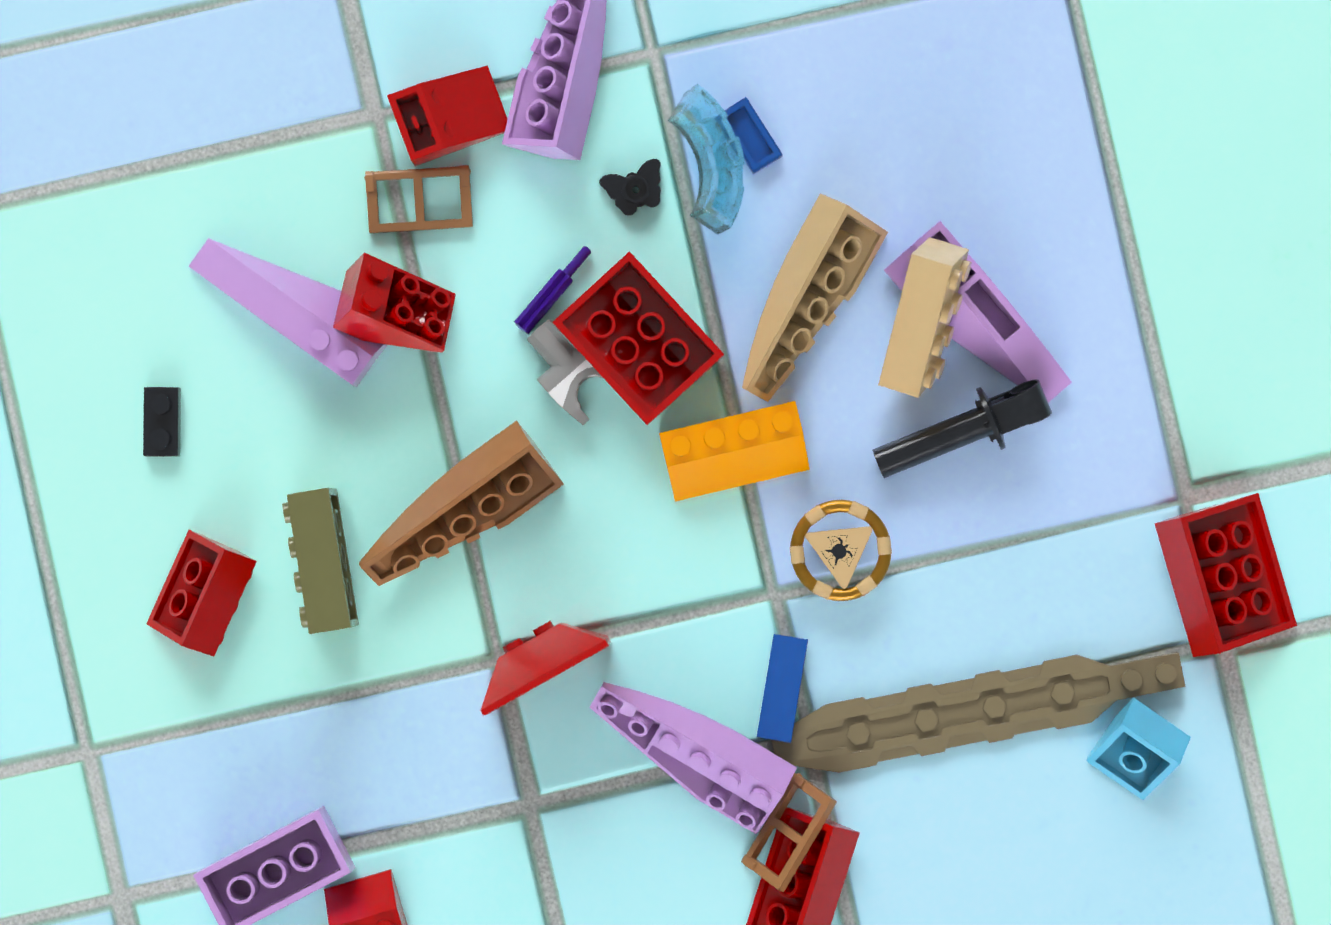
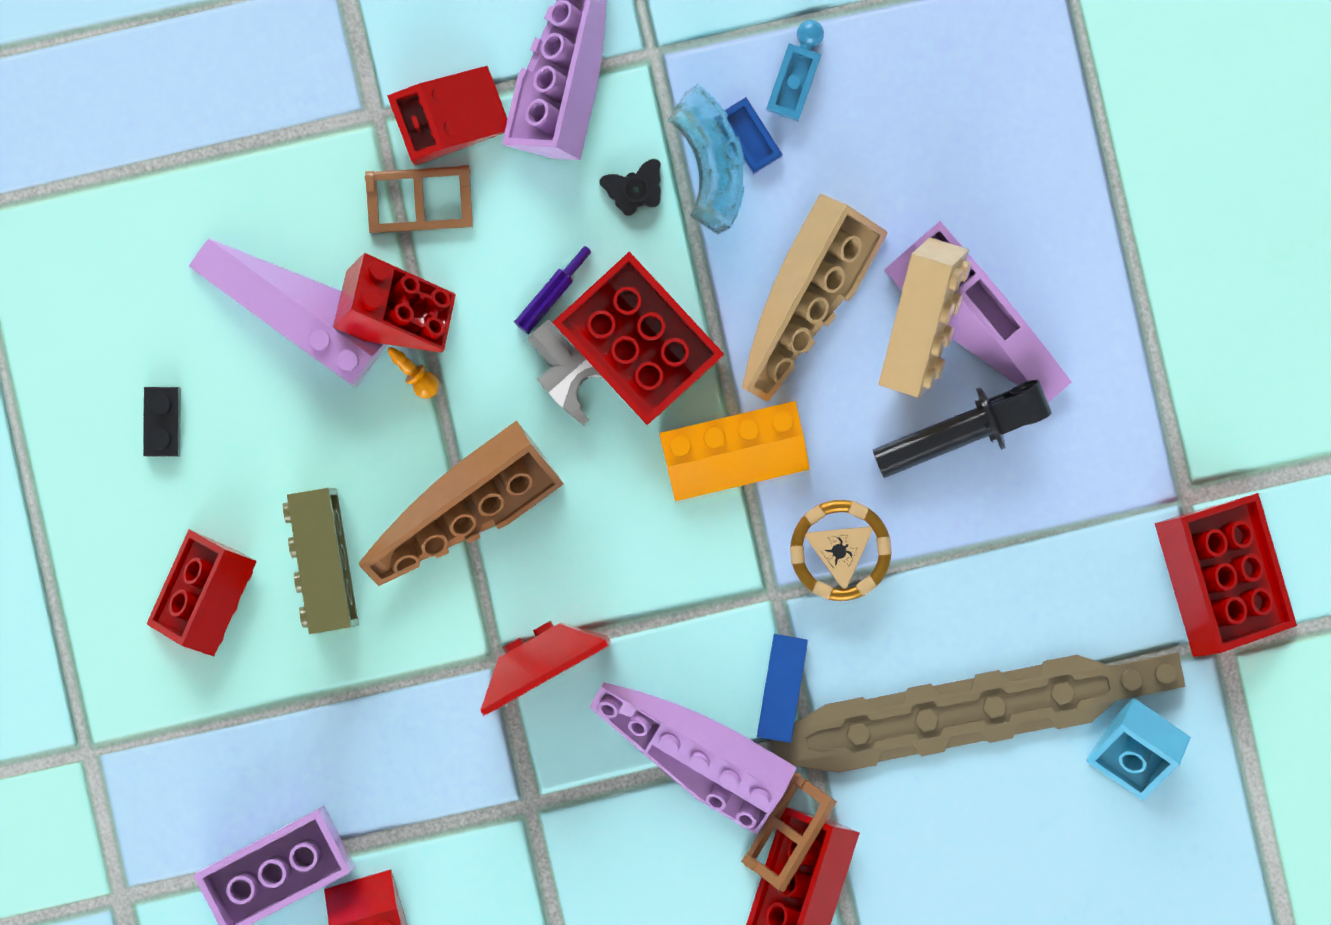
(424, 383): none -> light orange bar
(796, 72): none -> dark azure plate

